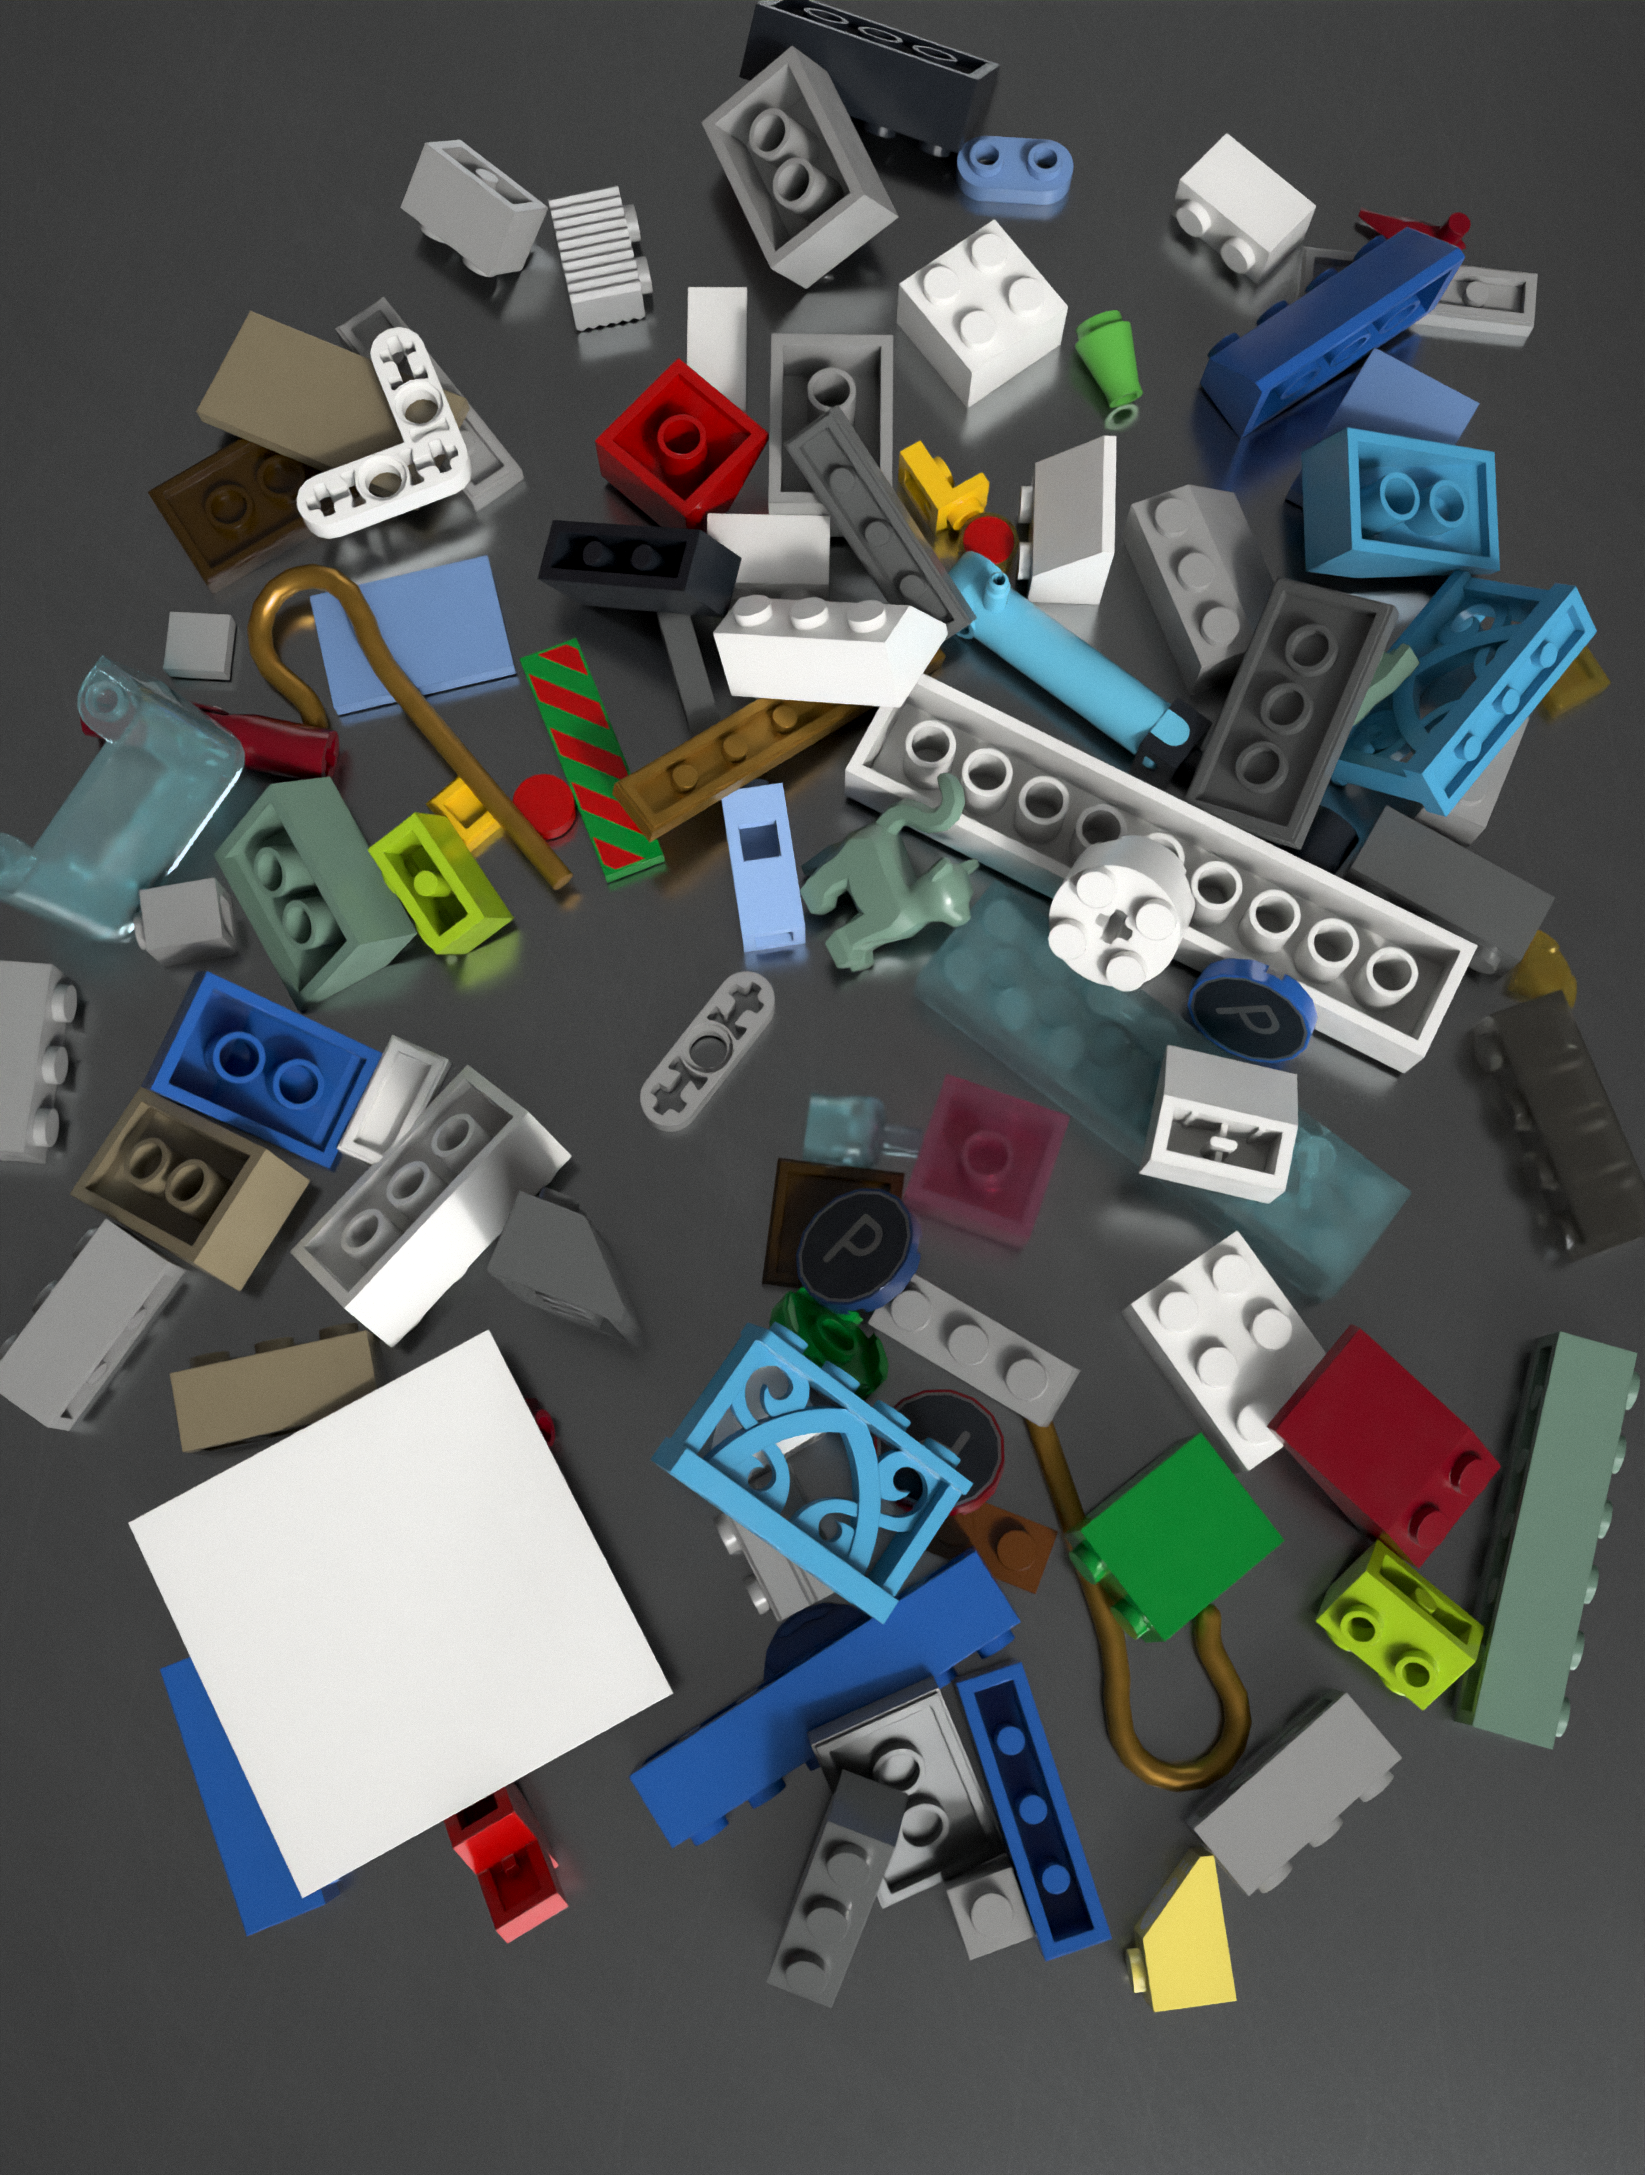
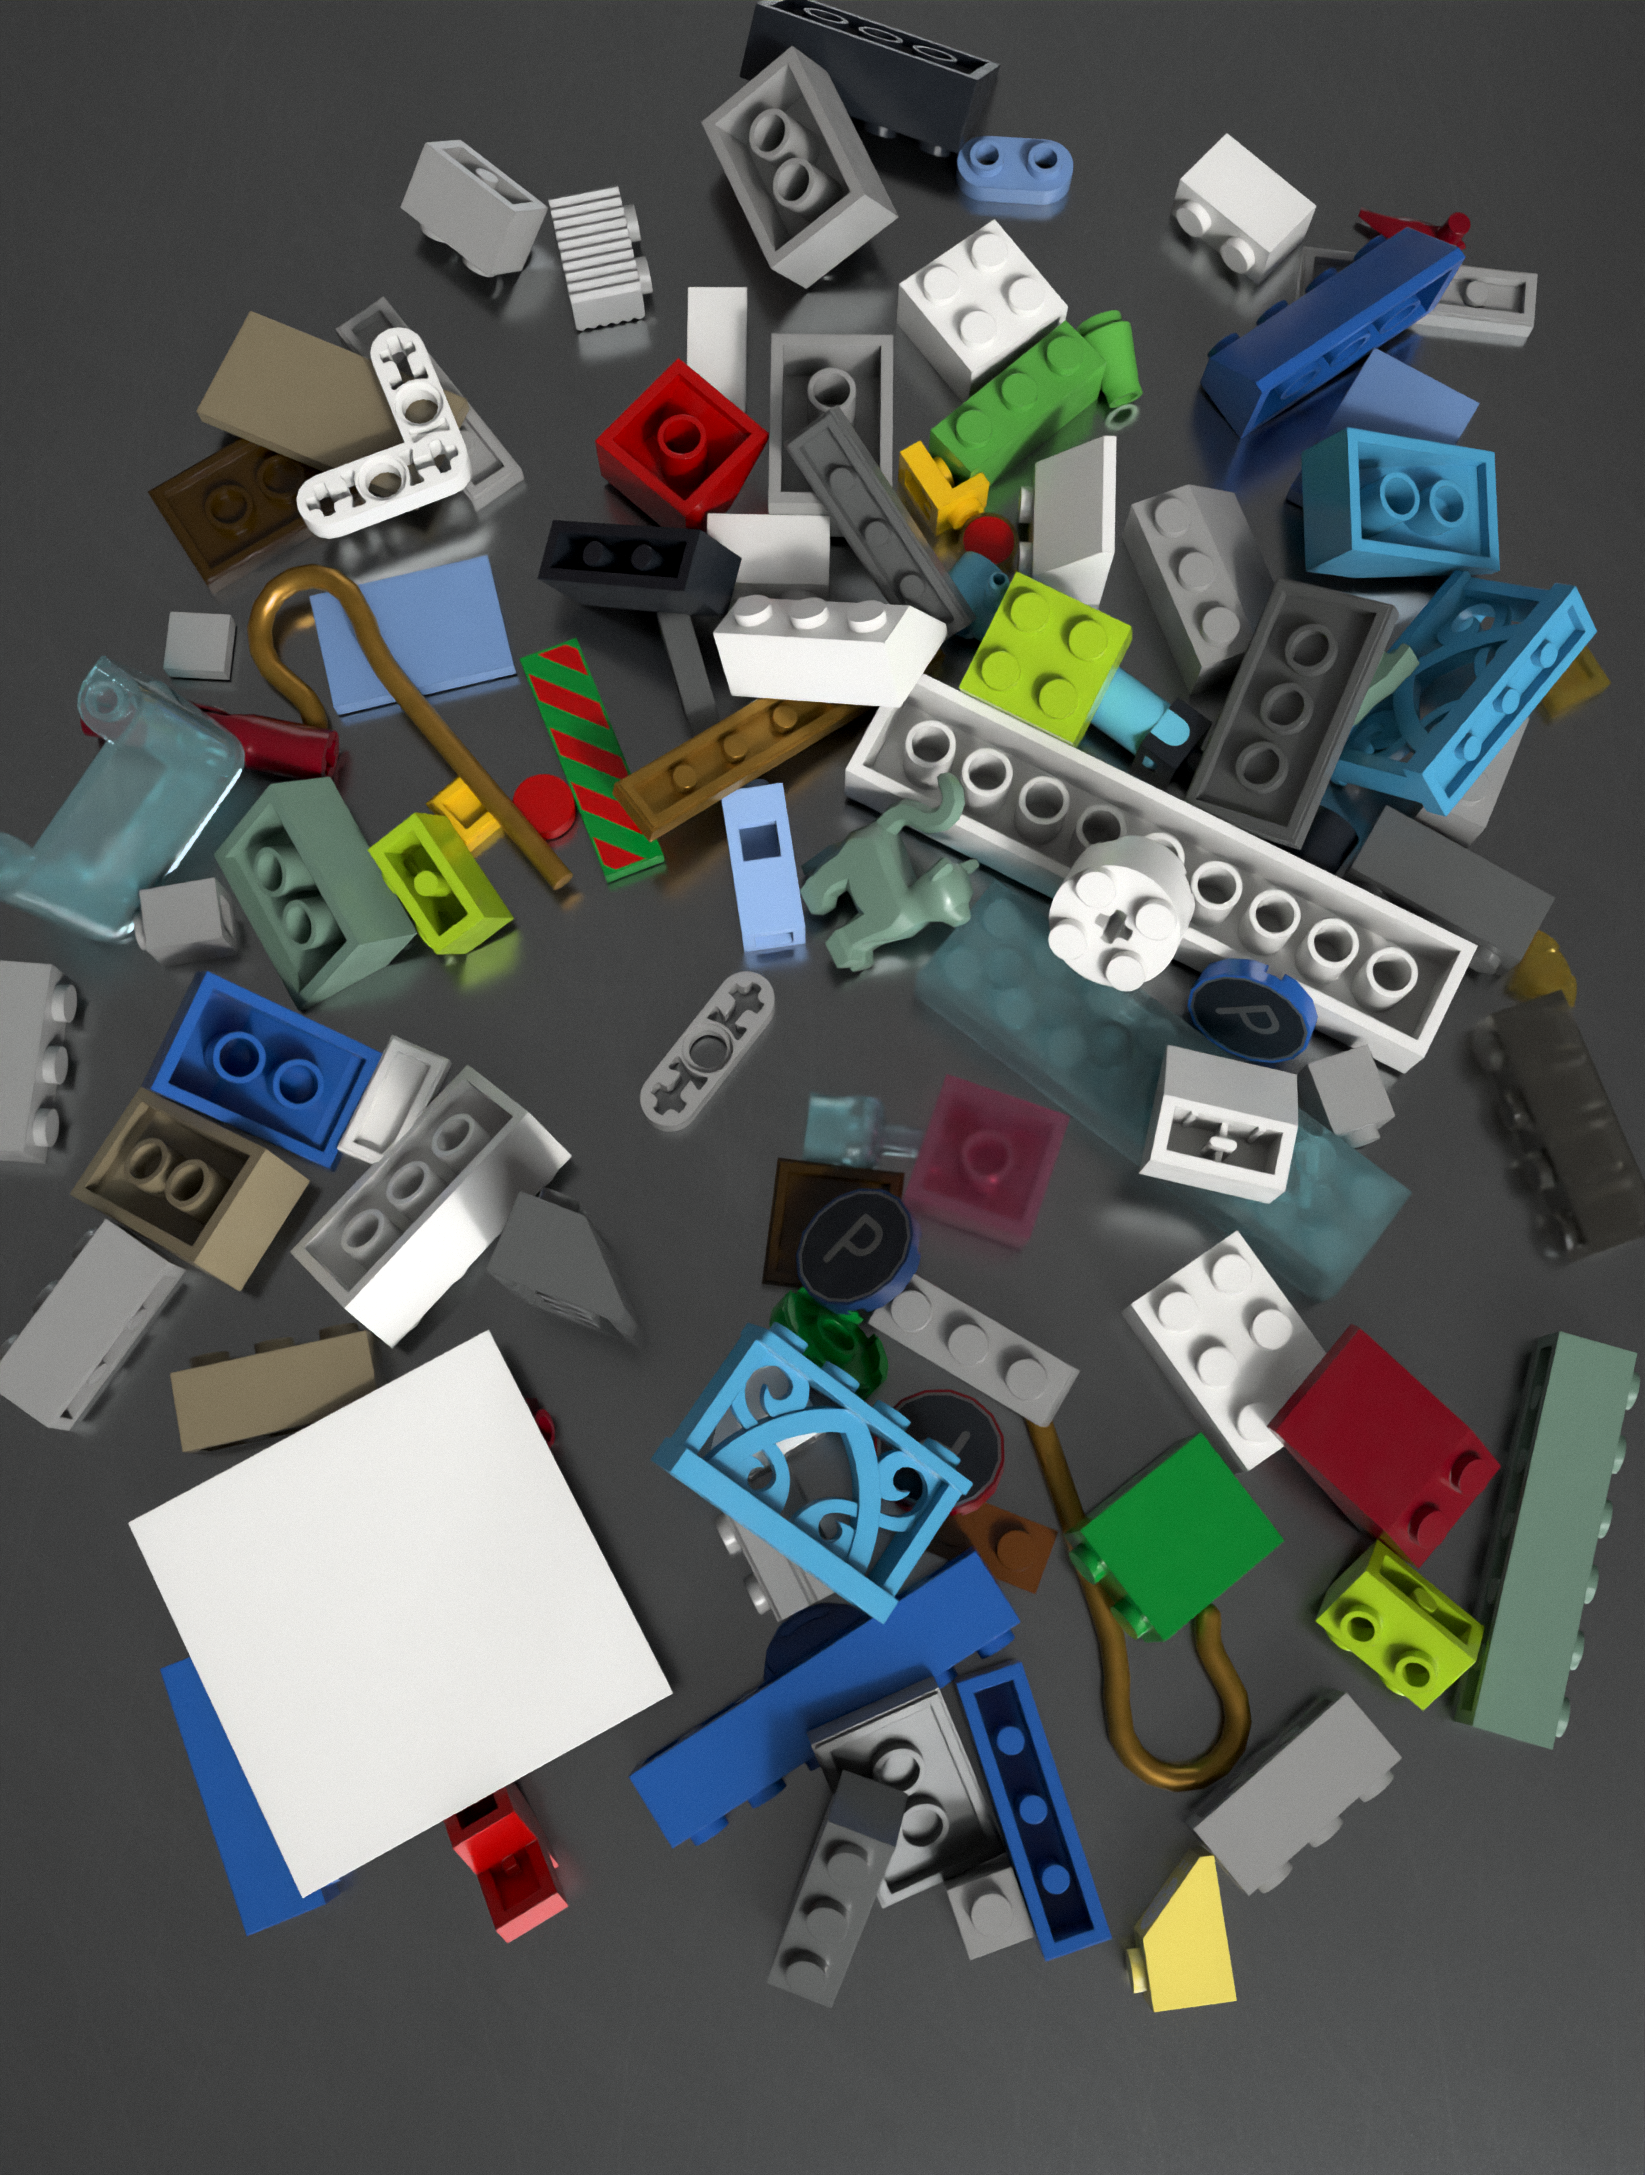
(1020, 407): none -> bright green brick
(1047, 659): none -> lime brick
(1346, 1095): none -> light grey brick

